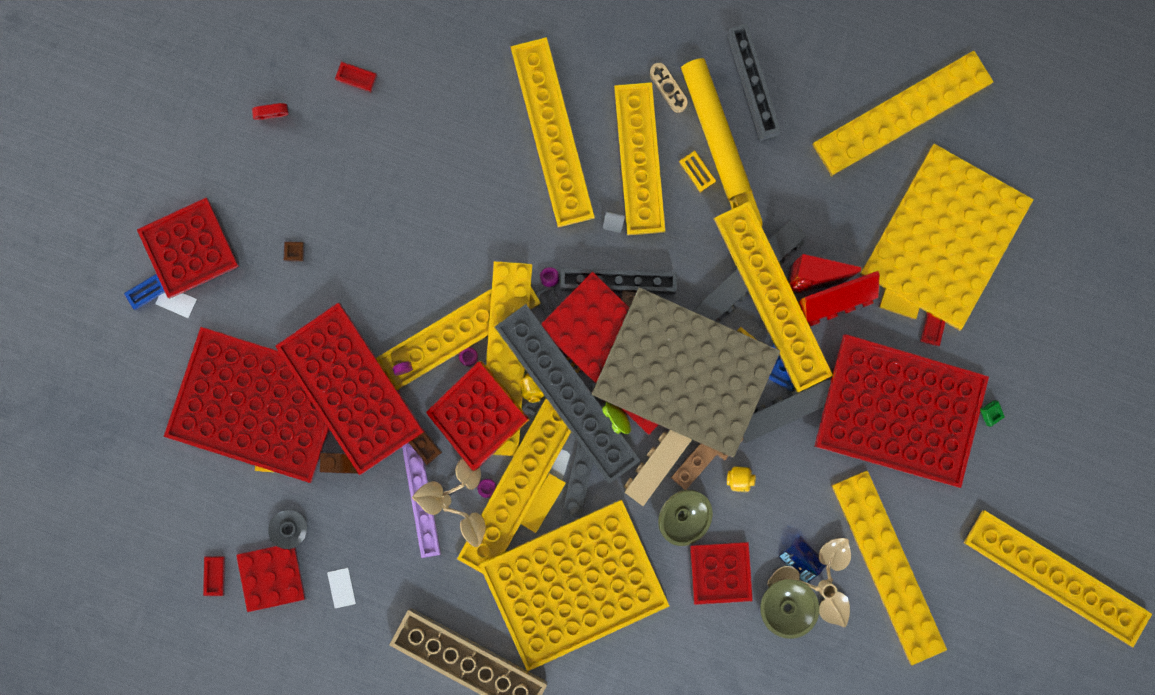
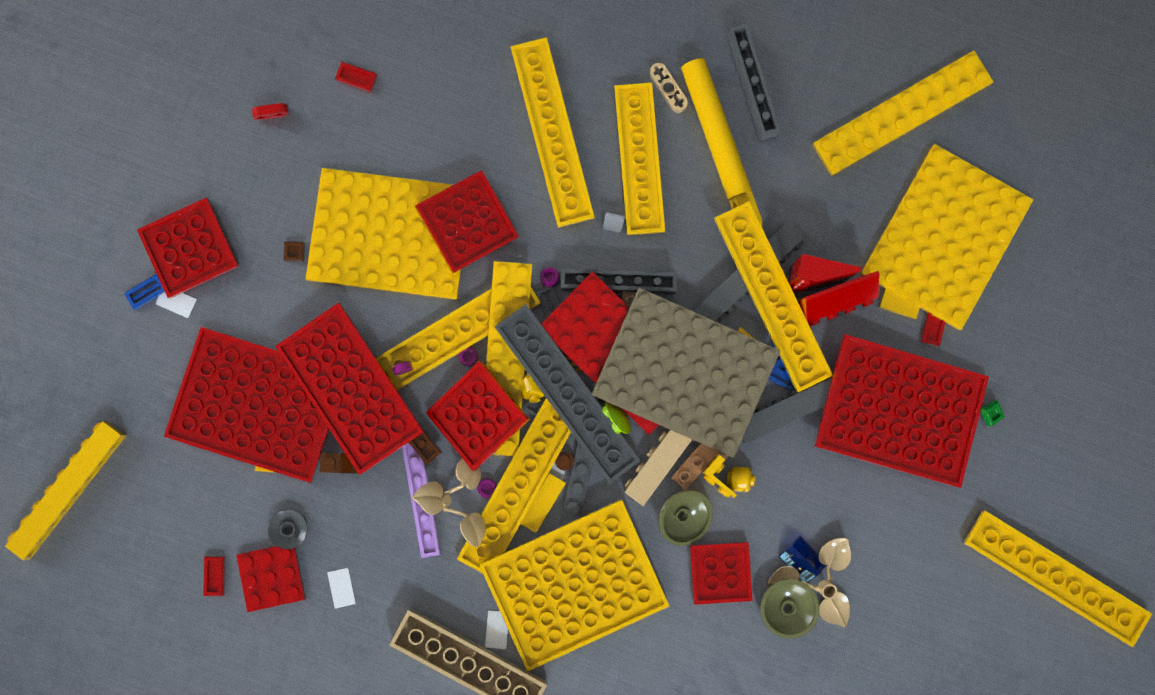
(65, 490): none -> yellow brick
(375, 238): none -> yellow plate
(466, 221): none -> red plate
(496, 631): none -> white sticker
(564, 461): none -> reddish brown plate
(705, 184): yellow tile -> none
(716, 466): none -> yellow bracket
(889, 568): yellow plate -> none

